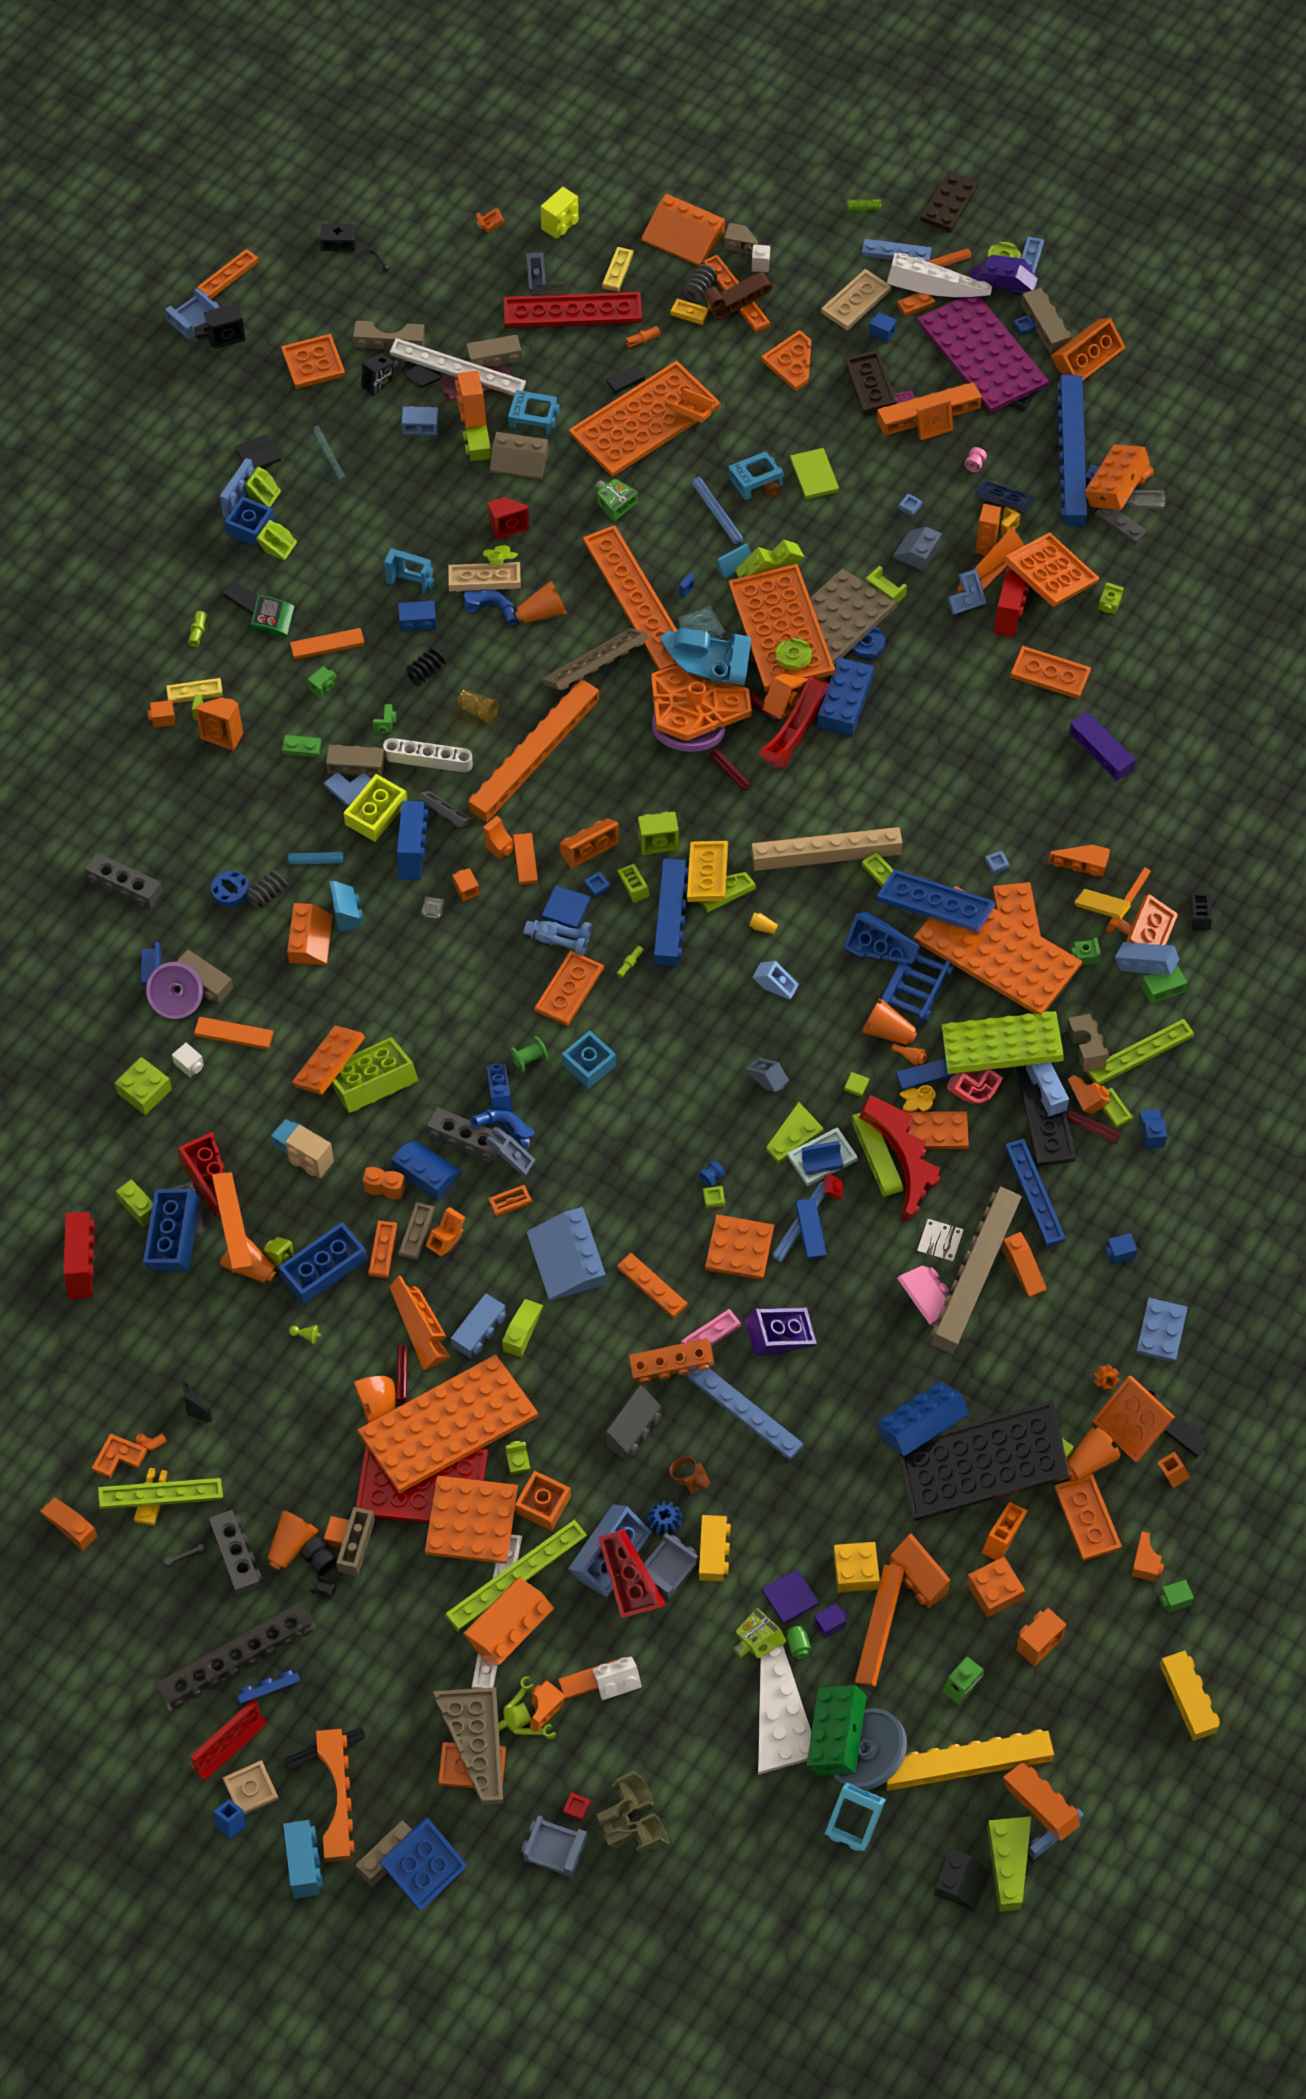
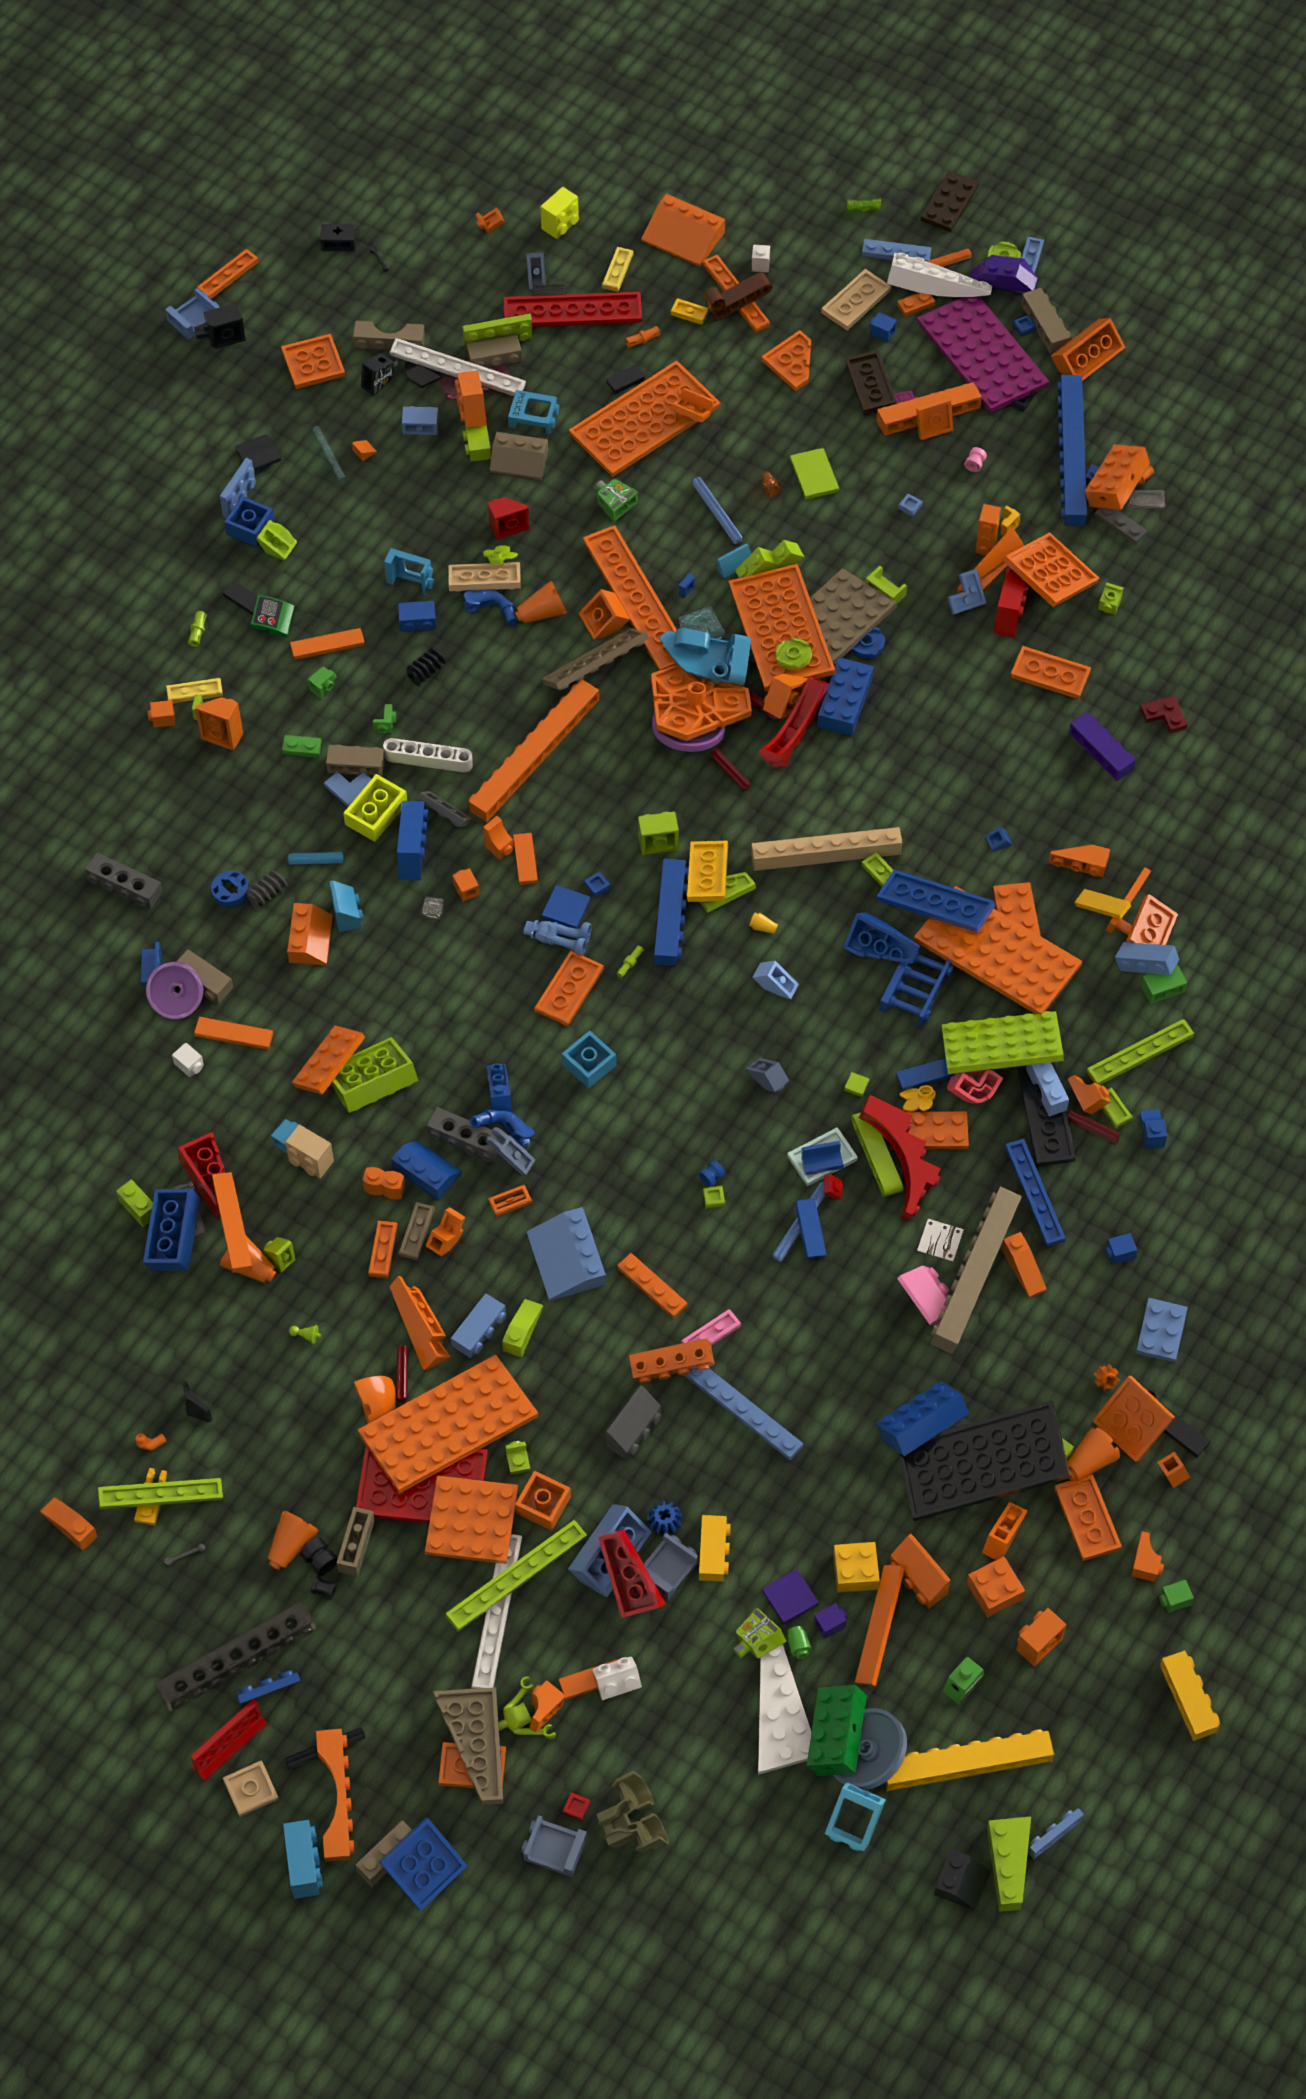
(79, 1255): red wedge -> none
(117, 1450): orange plate -> none
(143, 1085): lime brick -> none
(229, 1819): blue brick -> none
(242, 1582): dark grey brick -> none
(262, 487): lime slope -> none
(323, 1263): blue brick -> none
(335, 1532): orange panel -> none
(363, 449): none -> orange slope
(479, 705): clear yellow plant -> none
(493, 329): none -> lime plate
(508, 1621): orange slope -> none
(529, 1054): bright green hose -> none
(590, 842): orange slope -> none
(604, 615): none -> orange slope
(641, 890): lime slope -> none
(697, 1480): dark orange piece -> none
(699, 282): dark grey piece -> none
(739, 239): dark tan slope -> none
(739, 1247): orange plate -> none
(746, 482): dark azure window -> none
(779, 1330): dark purple slope -> none
(796, 1131): lime wing -> none
(889, 1025): orange cone -> none
(914, 1055): orange cone -> none
(919, 547): sand blue slope -> none
(997, 862): medium blue tile -> none
(998, 839): none -> blue slope
(1004, 496): dark blue tile -> none
(1042, 1801): orange brick -> none
(1087, 951): bright green brick -> none
(1091, 1053): dark tan arch -> none
(1165, 709): none -> dark red plate
(1201, 917): black slope -> none

